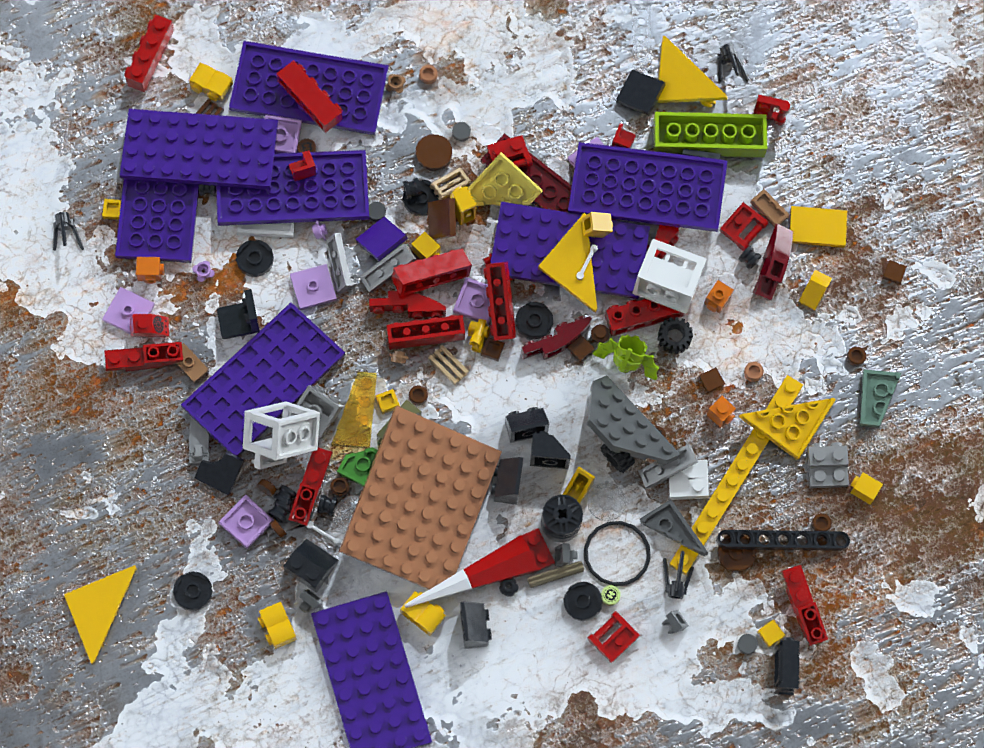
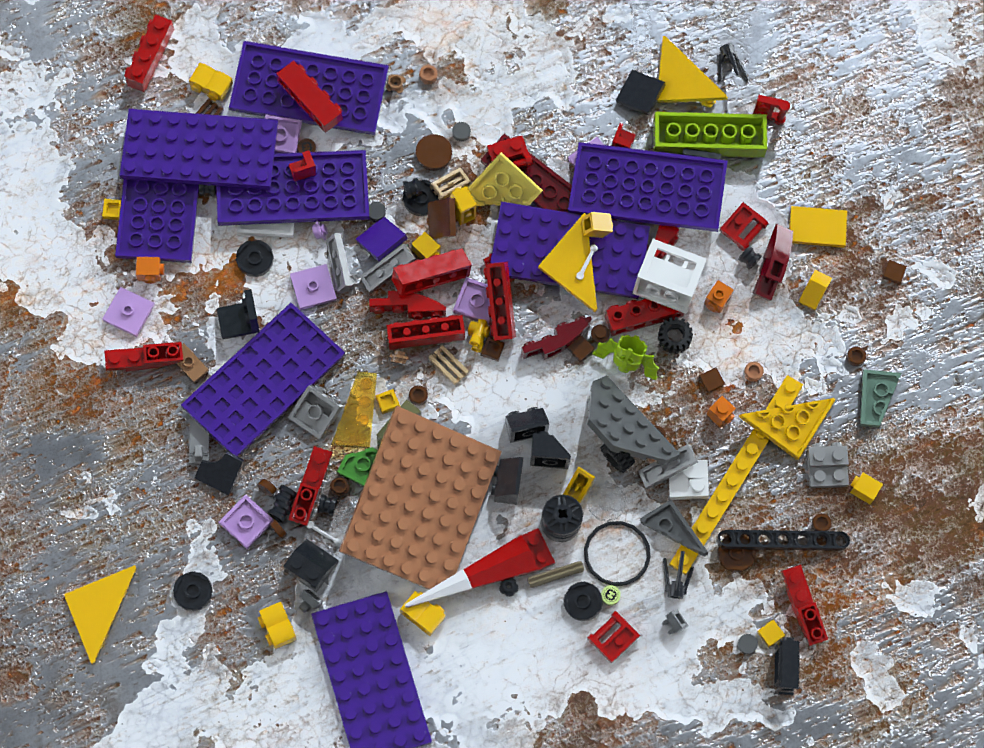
(63, 223): black plant -> none
(149, 325): red slope -> none
(205, 265): lavender plate -> none
(290, 434): white piece -> none
(474, 625): black slope -> none
(534, 320): black tile -> none
(564, 555): dark grey tile -> none
(769, 208): medium nougat plate -> none

